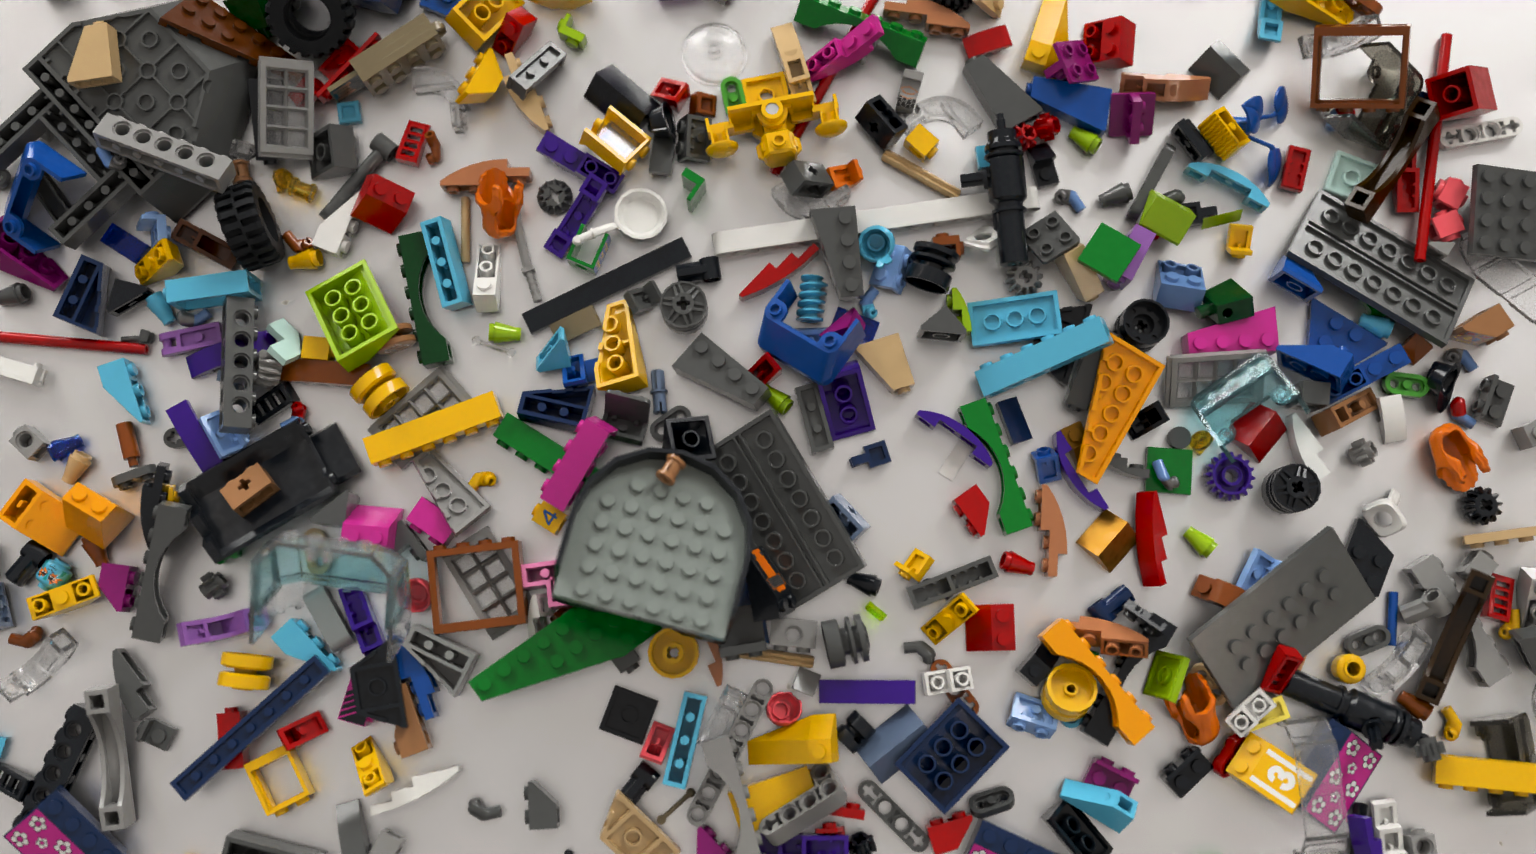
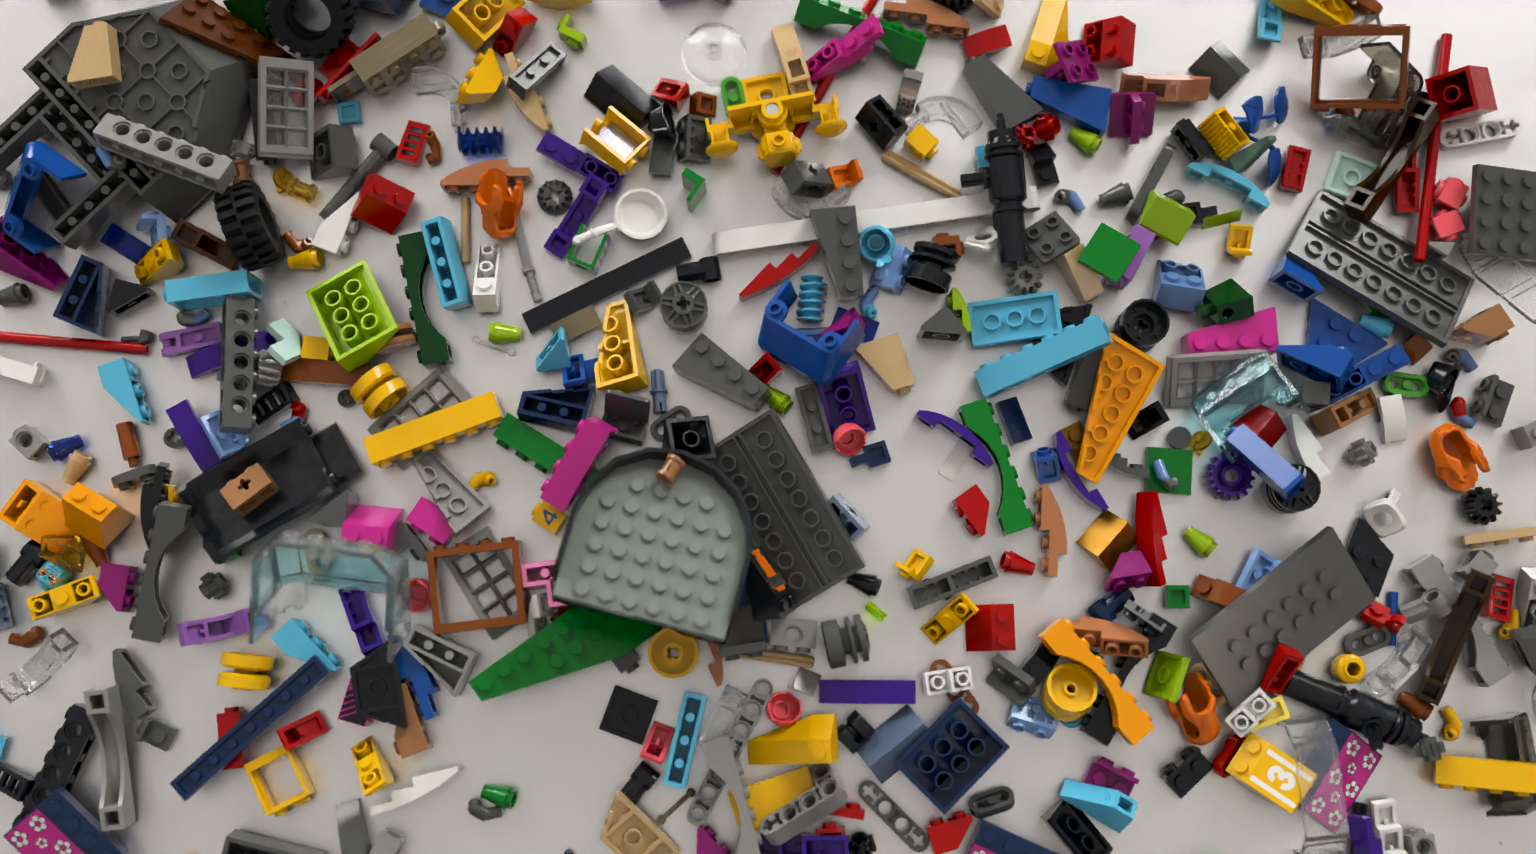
(64, 551): none -> clear yellow slope
(160, 308): medium azure cone -> none
(329, 618): light grey beam -> none
(341, 401): none -> dark grey hinge
(481, 141): none -> clear blue piece
(499, 795): none -> green cone
(542, 807): dark grey slope -> none
(849, 439): none -> coral hair
(922, 648): dark grey arm -> none
(1011, 680): none -> dark grey bracket
(1128, 572): none -> magenta slope
(1177, 596): none -> green plate
(1245, 158): none -> sand green slope
(1265, 461): none -> slope
(1379, 615): none -> red plate

